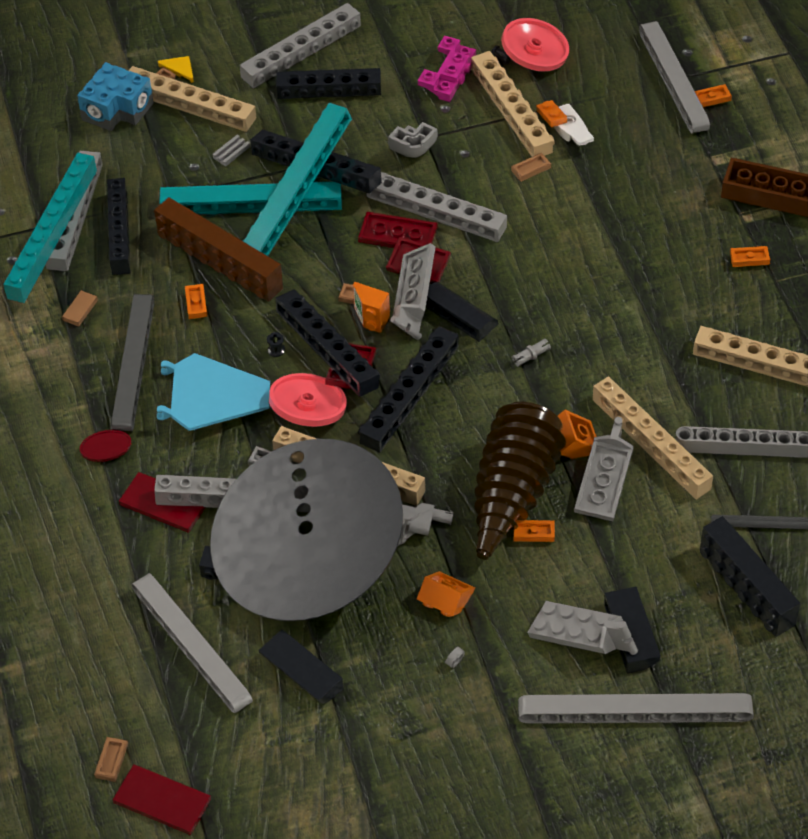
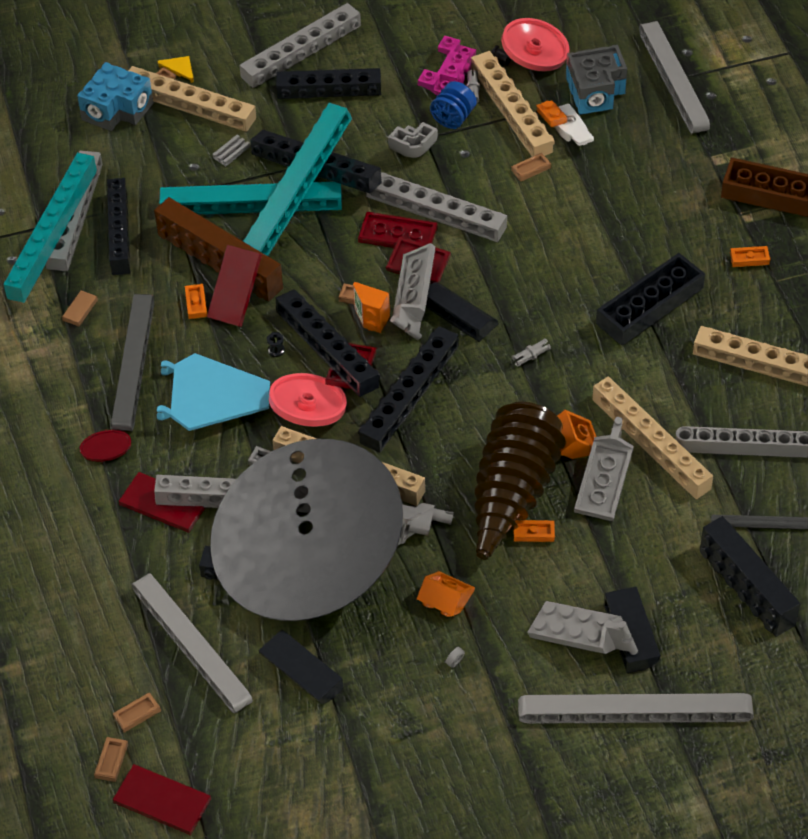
(136, 712): none -> medium nougat tile
(234, 285): none -> dark red tile
(453, 105): none -> blue wheel
(473, 83): none -> light grey pin
(596, 77): none -> dark grey piece
(650, 299): none -> black brick
(713, 95): orange plate -> none

